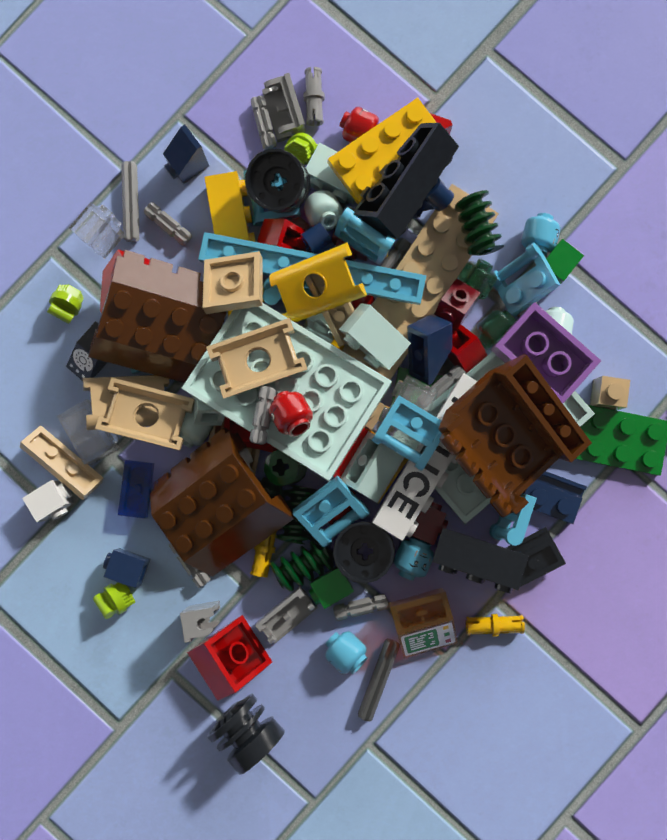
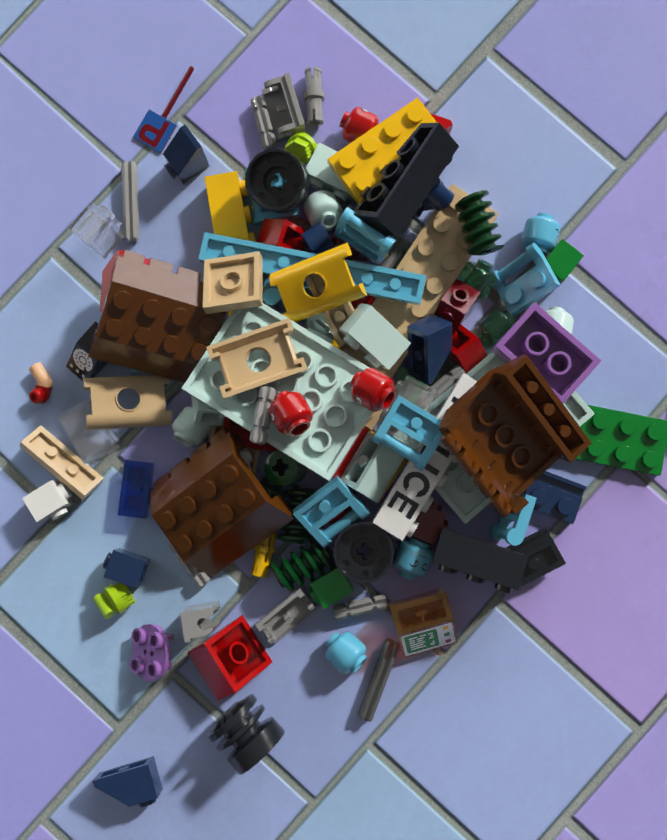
(44, 384): none -> arm
(65, 302): lime piece -> none
(130, 398): tan piece -> none
(131, 783): none -> dark blue slope
(150, 652): none -> medium lavender plate
(156, 129): none -> piece
(167, 223): light grey axle -> none
(372, 389): none -> red head
(495, 625): yellow pin -> none
(610, 392): tan brick -> none

